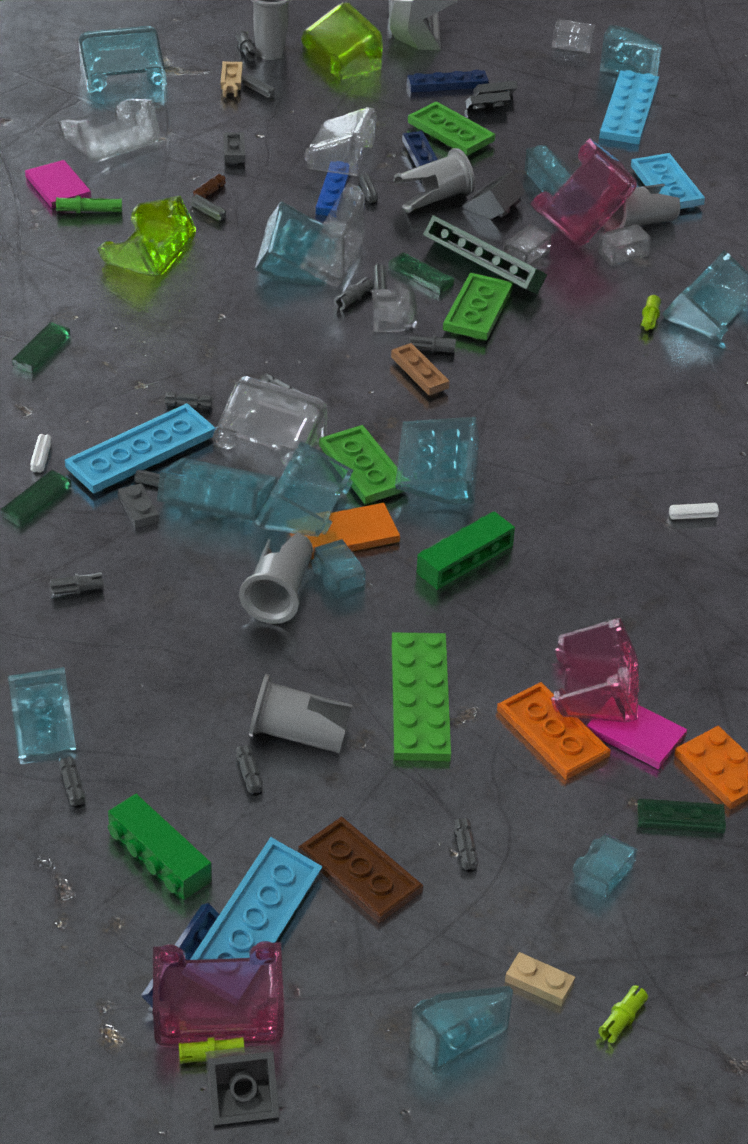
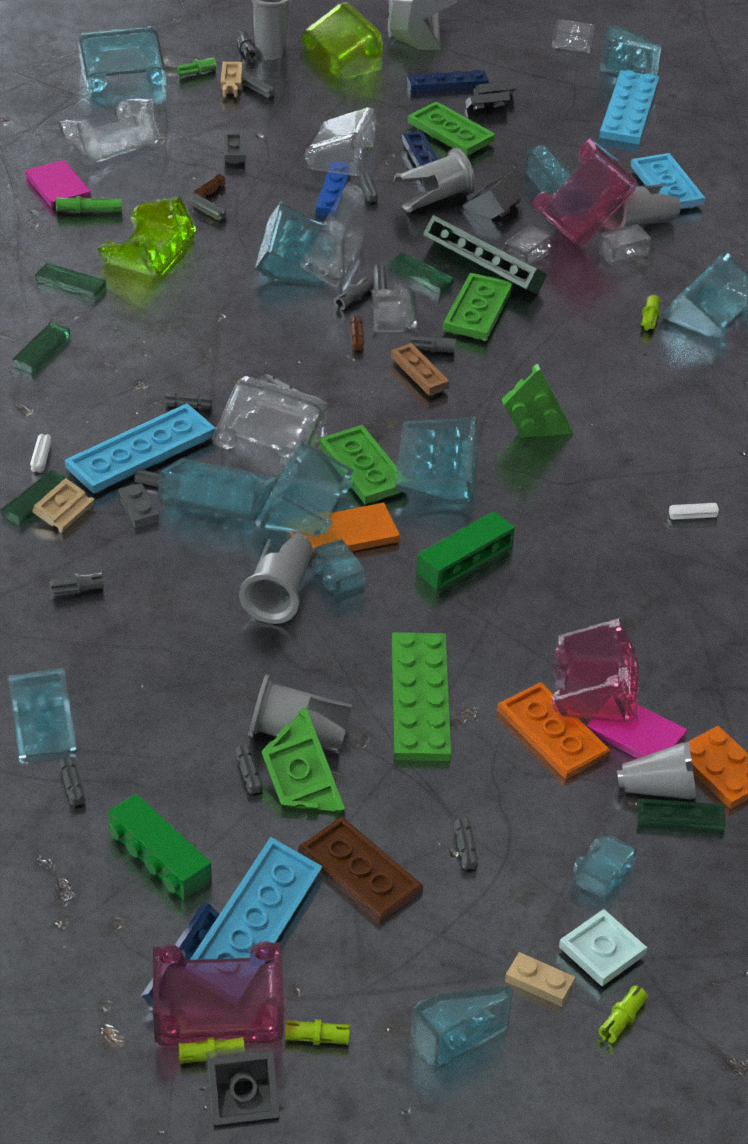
(63, 505): none -> tan plate
(70, 280): none -> clear green tile
(197, 67): none -> bright green axle
(301, 768): none -> bright green wing
(317, 1032): none -> lime pin
(357, 333): none -> reddish brown axle
(535, 407): none -> bright green wing
(602, 947): none -> light aqua plate
(661, 773): none -> light grey cone

